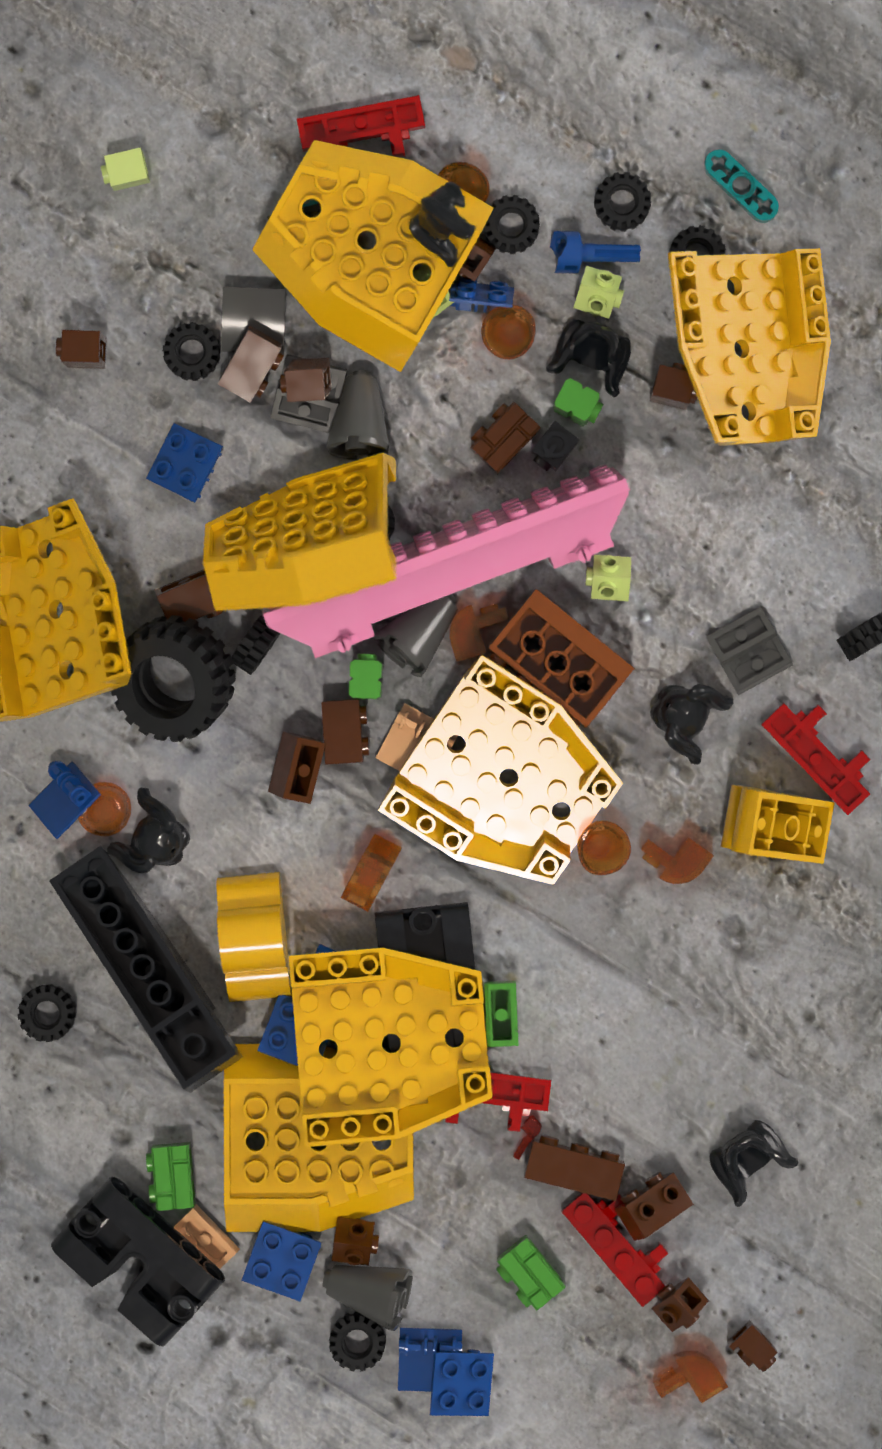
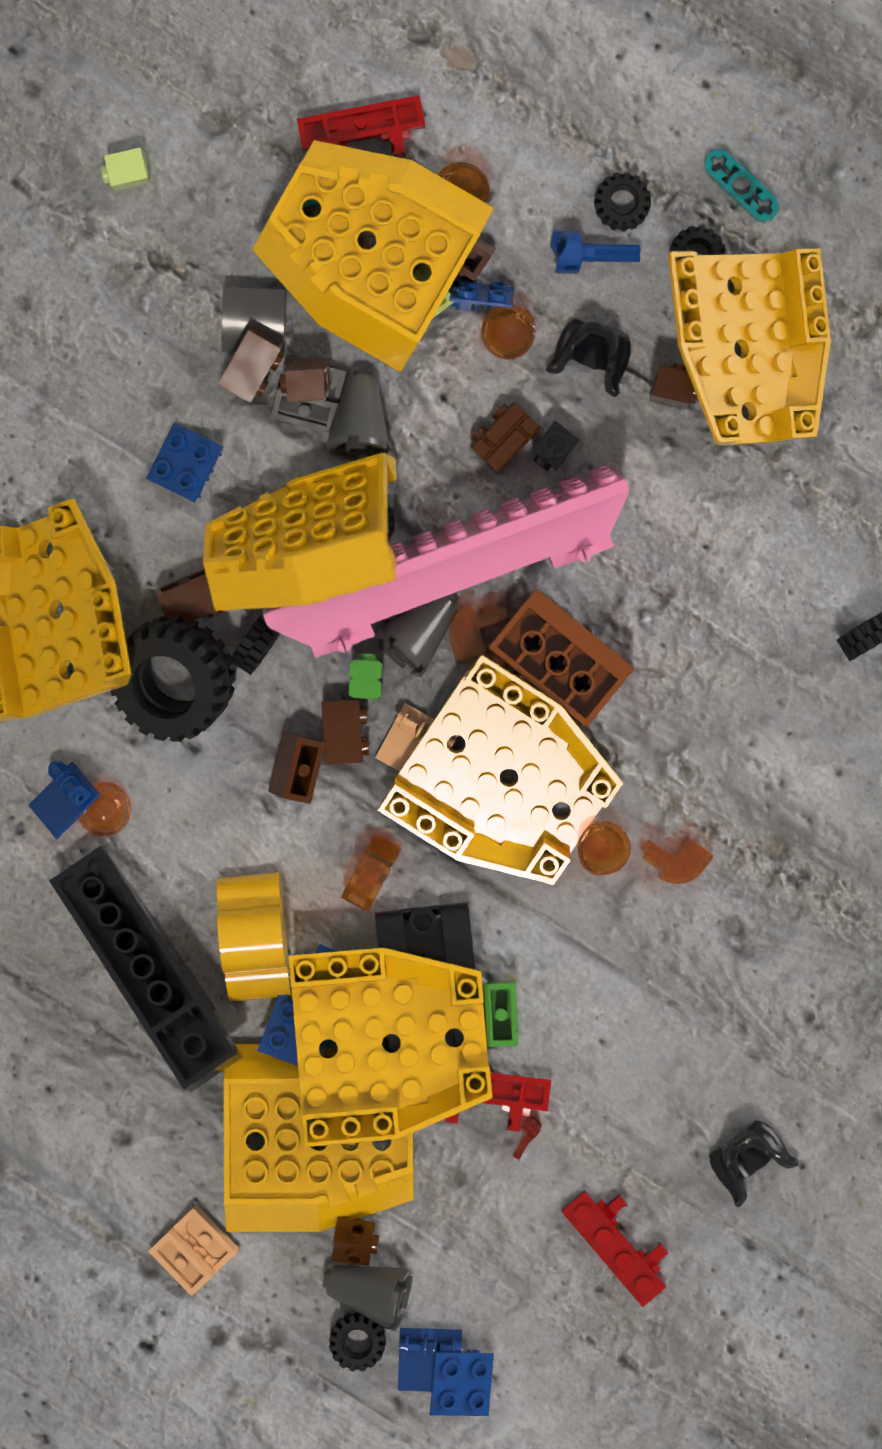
(33, 1026): black tyre -> none
(82, 349): reddish brown brick -> none
(134, 1229): black connector -> none
(156, 839): black hair -> none
(172, 351): black tyre -> none
(172, 1176): bright green brick -> none
(281, 1261): blue hinge -> none
(439, 220): black hair -> none
(512, 243): black tyre -> none
(530, 1273): bright green brick -> none
(574, 1167): reddish brown brick -> none
(578, 403): bright green brick -> none
(599, 292): yellowish green brick -> none
(609, 577): yellowish green brick -> none
(653, 1206): reddish brown brick -> none
(680, 1304): reddish brown brick -> none
(686, 715): black hair -> none
(693, 1368): clear orange brick -> none
(749, 651): dark grey slope -> none
(753, 1347): reddish brown brick -> none
(777, 824): yellow brick -> none
(799, 739): red hinge -> none

